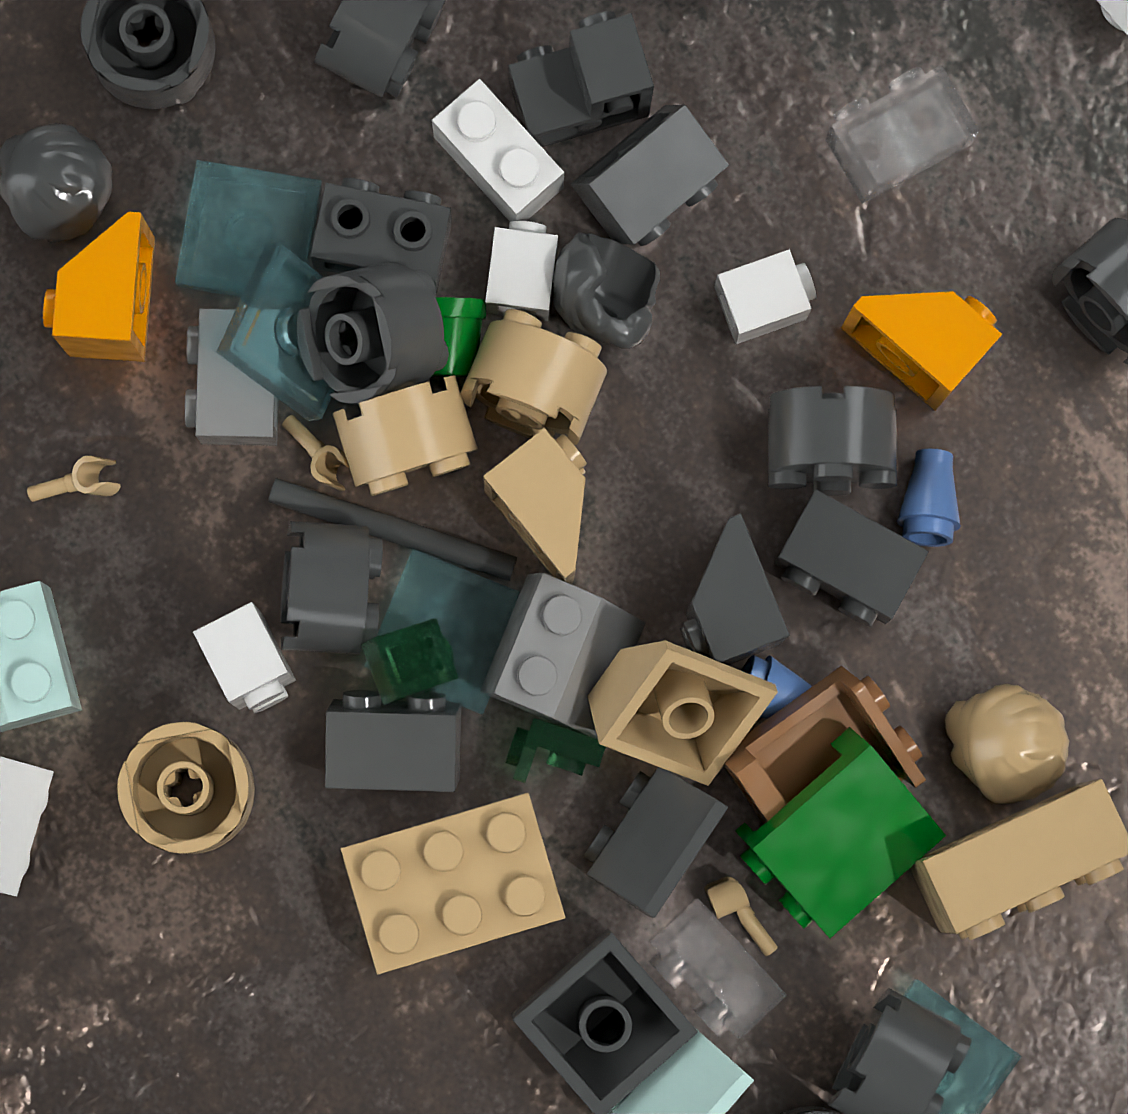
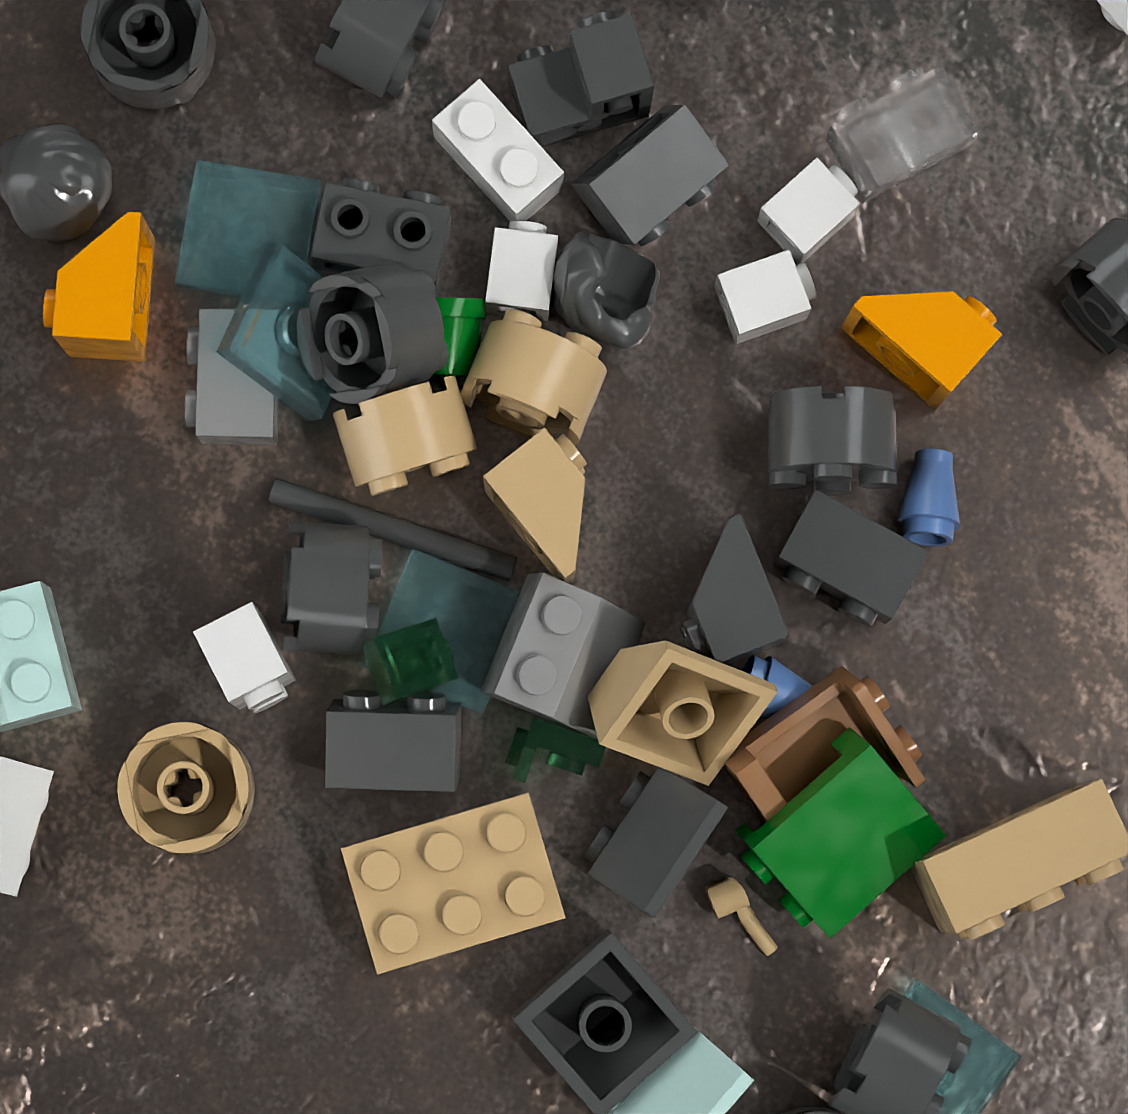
(82, 479): tan hand -> none
(324, 457): tan hand -> none
(716, 968): clear brick -> none
(810, 209): none -> white brick
(1008, 743): tan hair -> none

